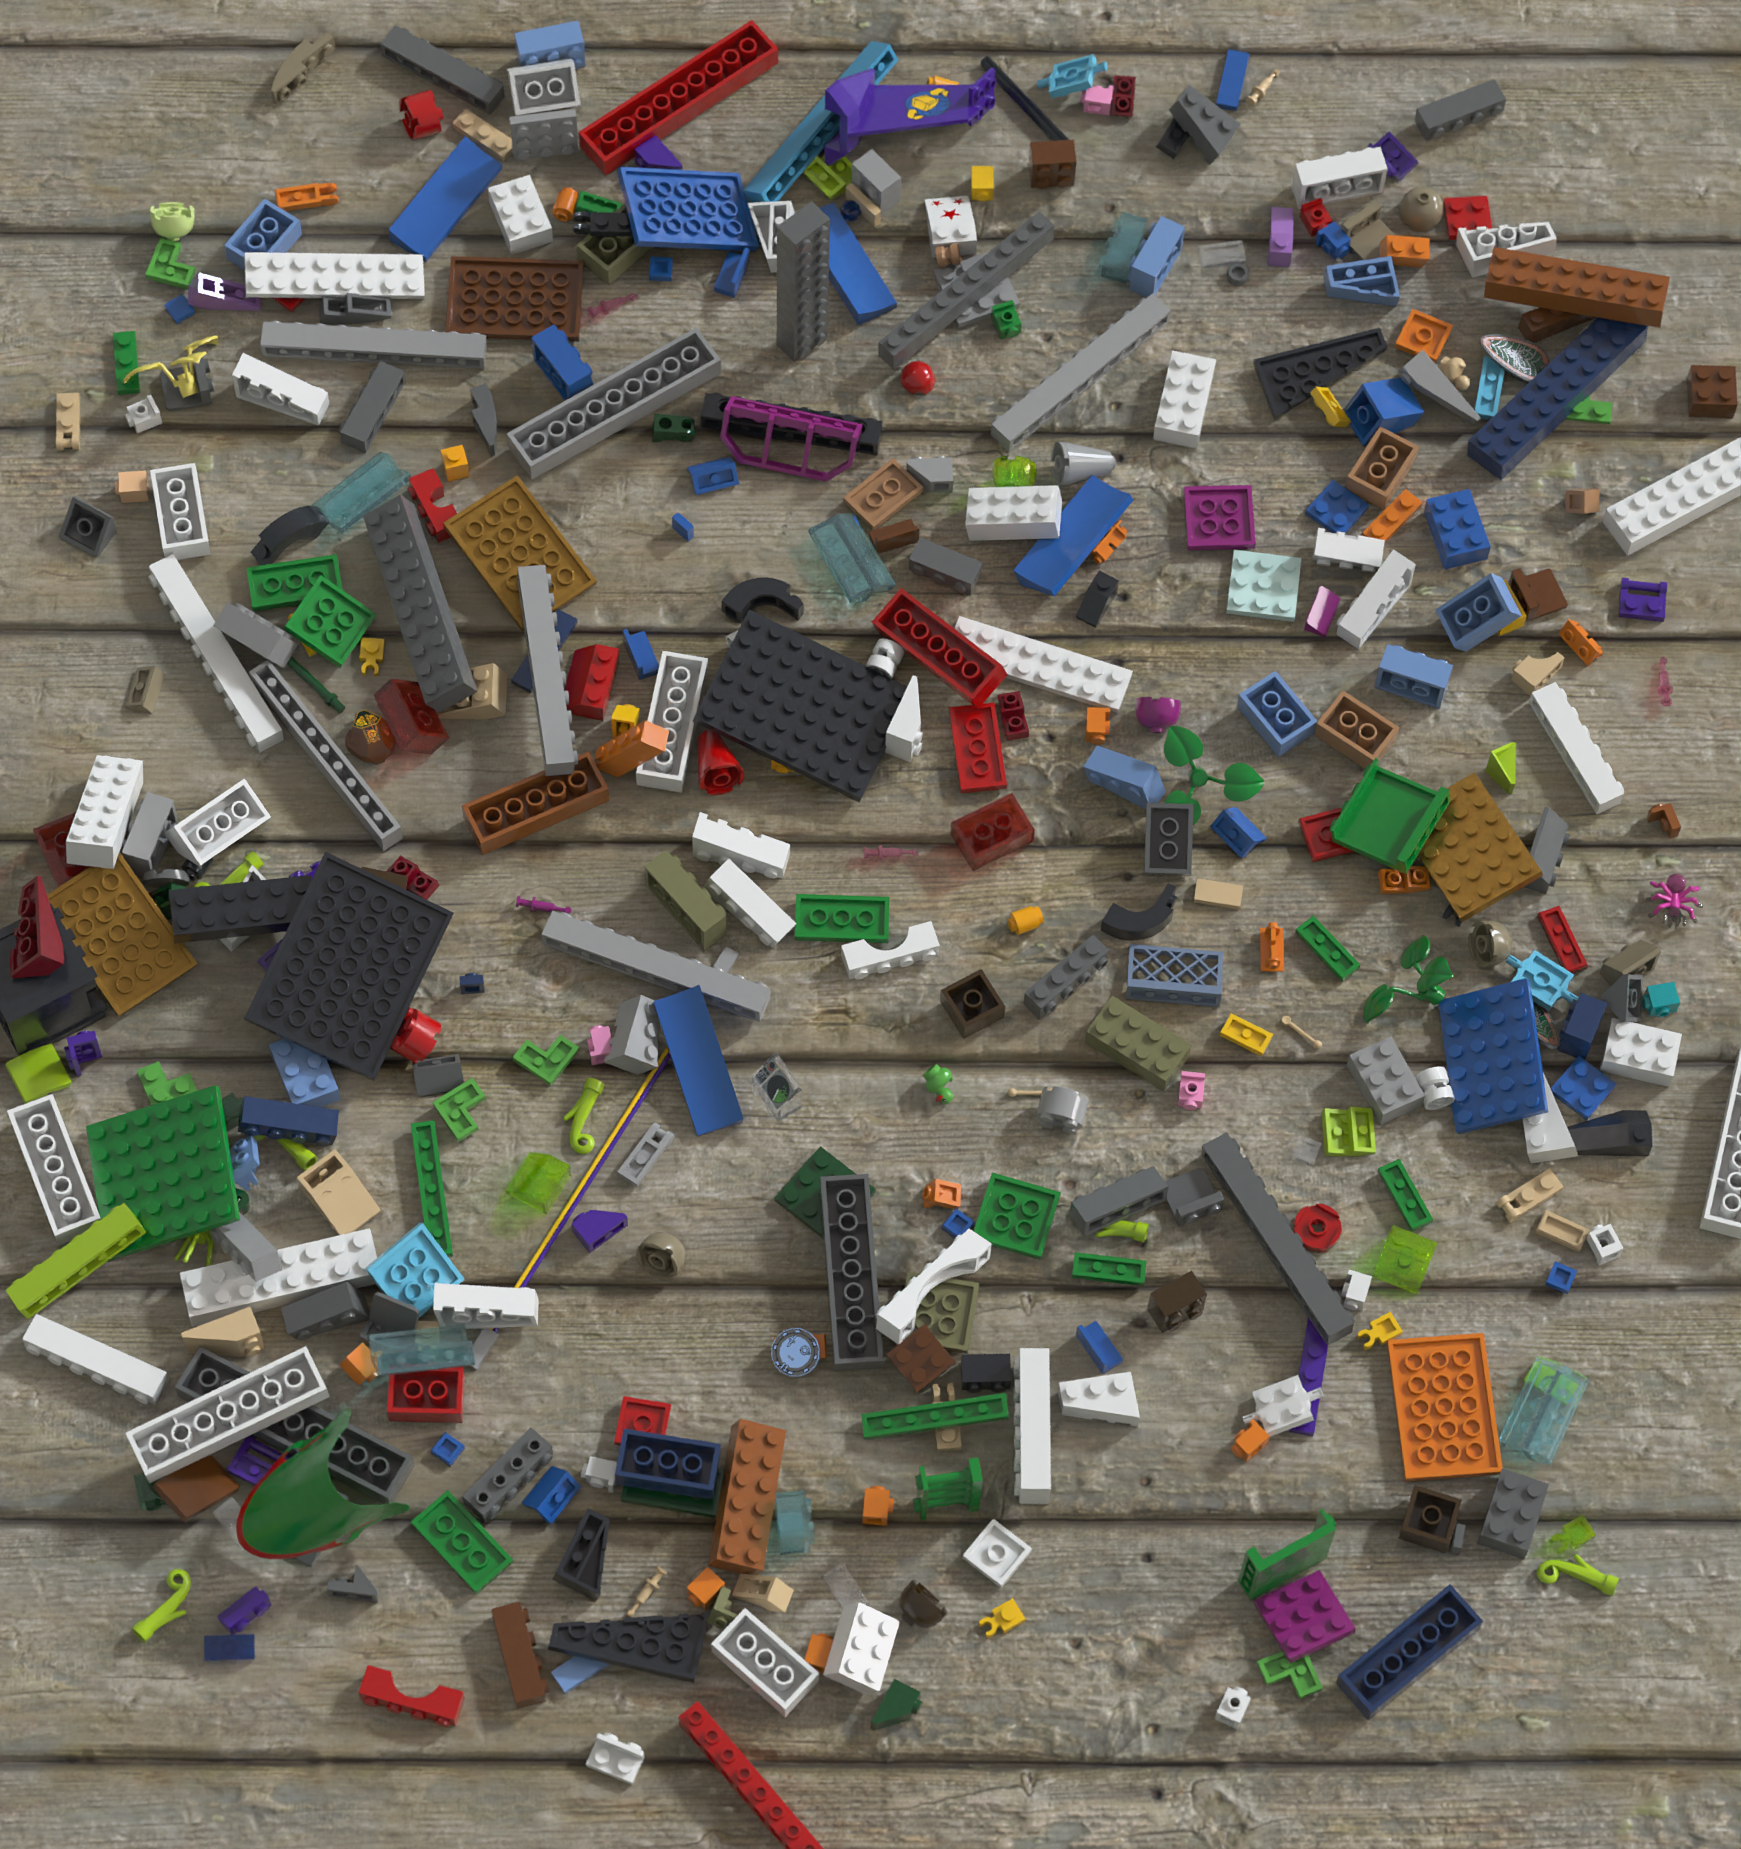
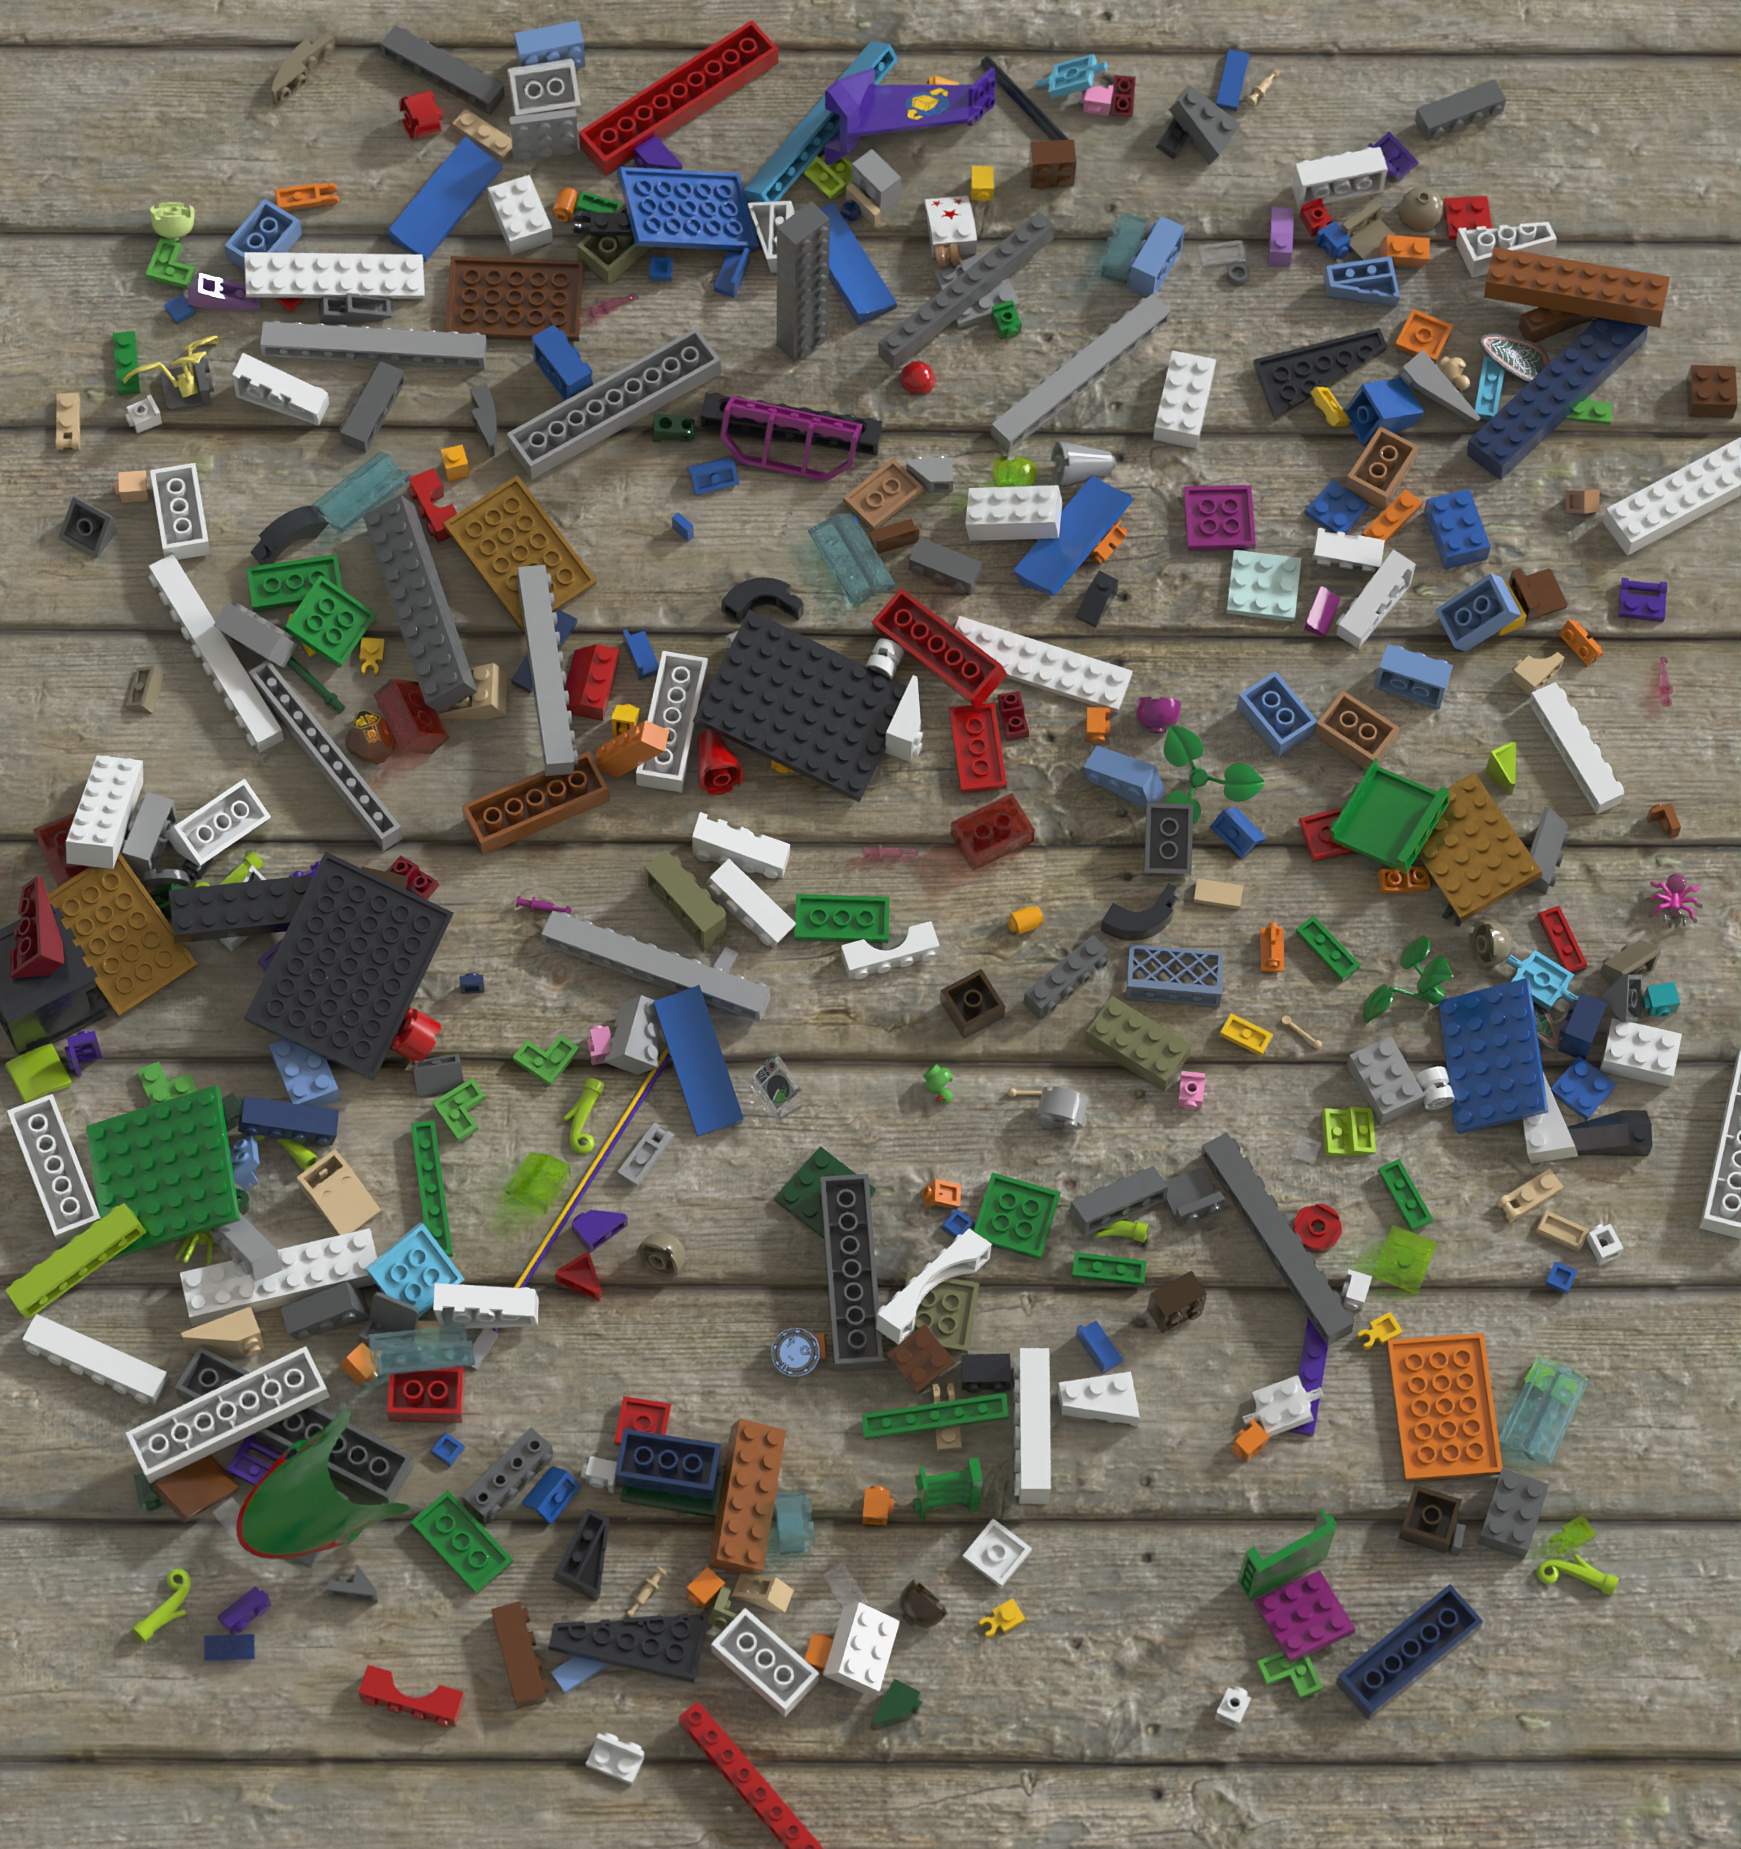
(580, 1276): none -> red slope

